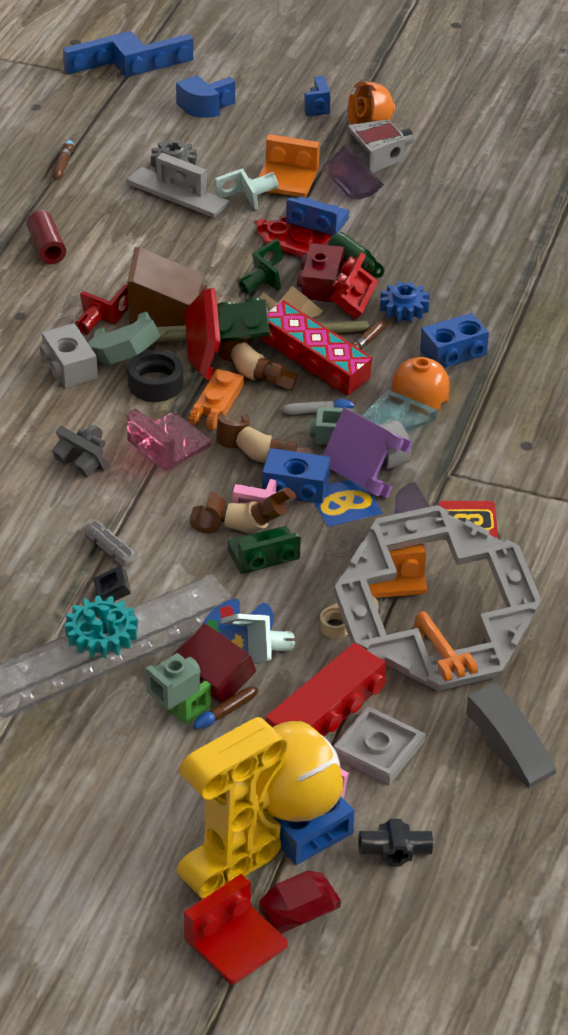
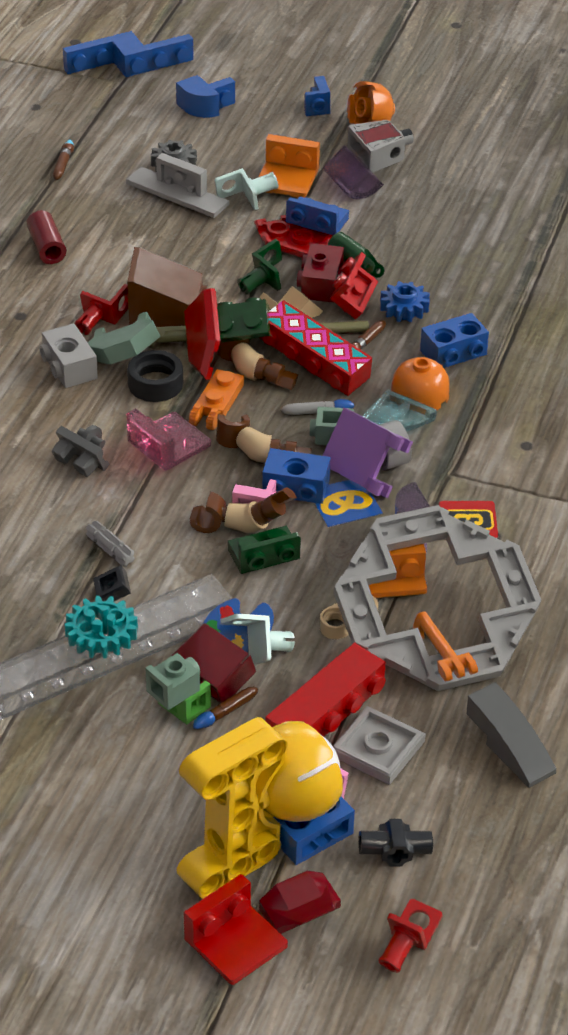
(407, 934): none -> red bracket

